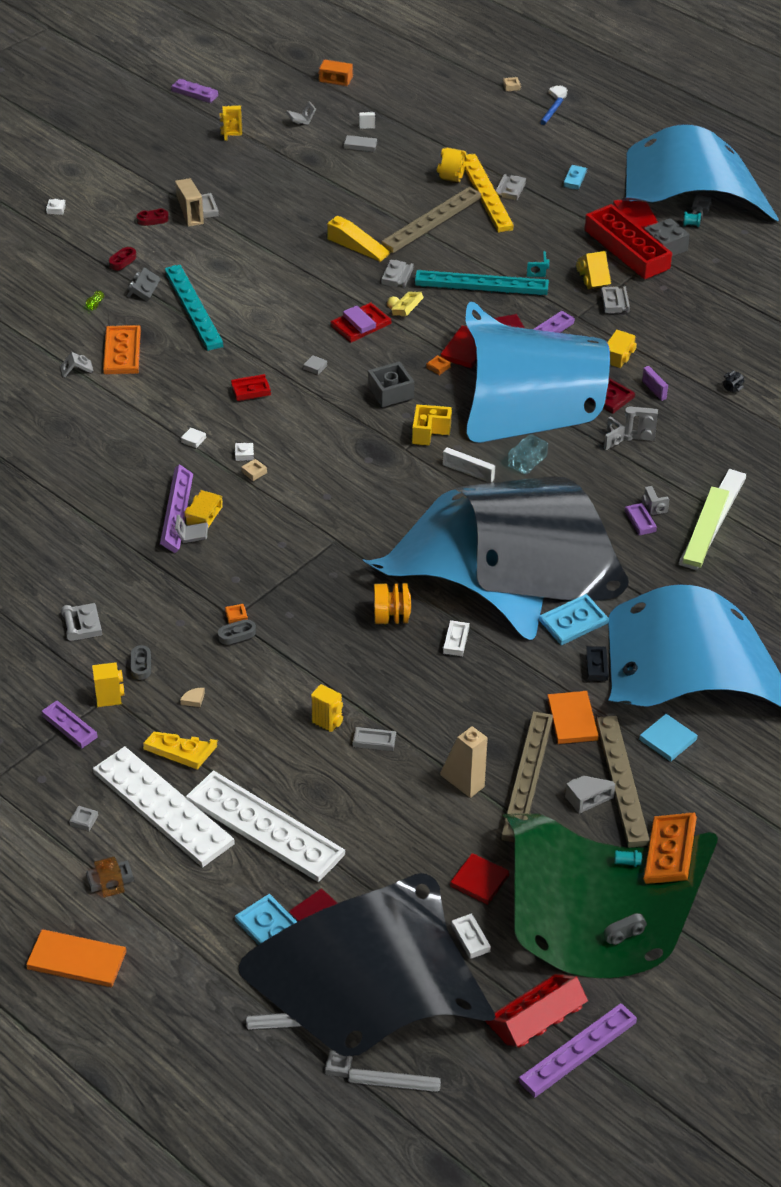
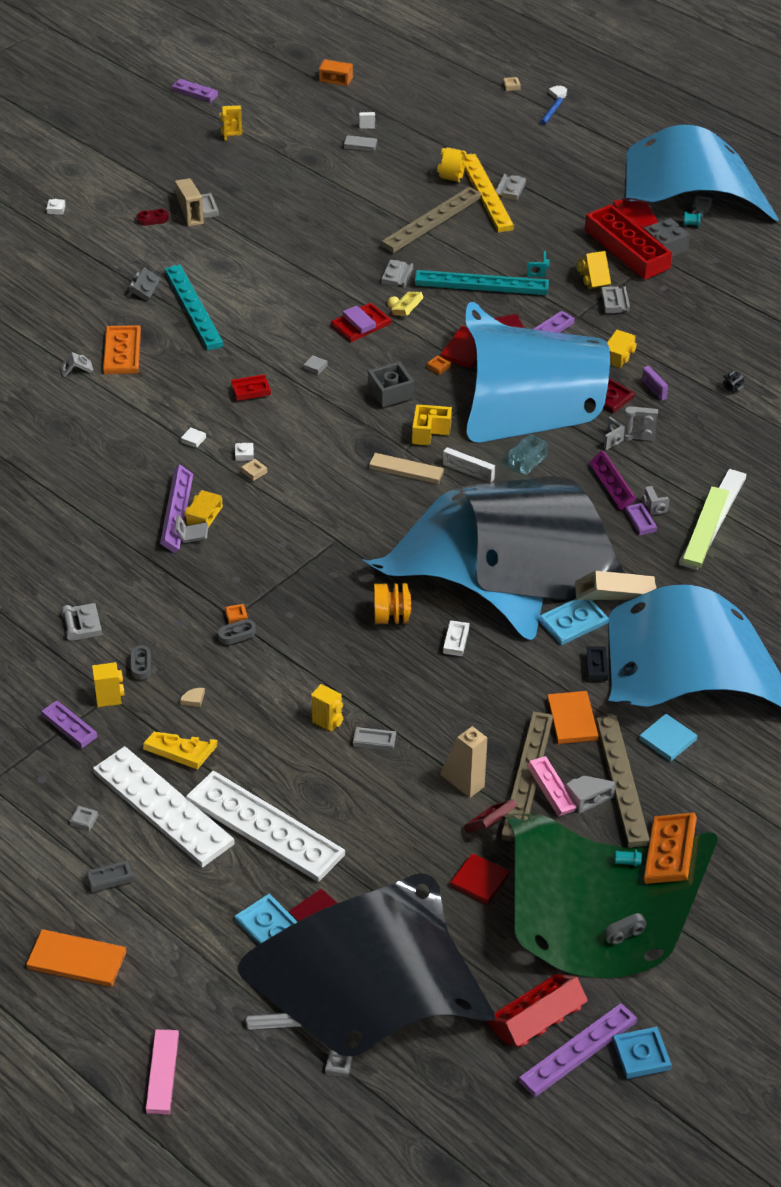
(93, 302): clear neon green pin -> none
(109, 870): clear orange bracket -> none
(122, 258): dark red plate -> none
(162, 1072): none -> bright pink tile
(302, 118): light grey bracket -> none
(350, 236): yellow slope -> none
(394, 1080): light grey axle -> none
(406, 468): none -> tan tile
(470, 936): white plate -> none
(490, 815): none -> dark red tile
(552, 786): none -> bright pink plate
(575, 177): medium azure plate -> none
(612, 480): none -> magenta plate
(613, 586): none -> tan slope
(642, 1052): none -> dark azure plate

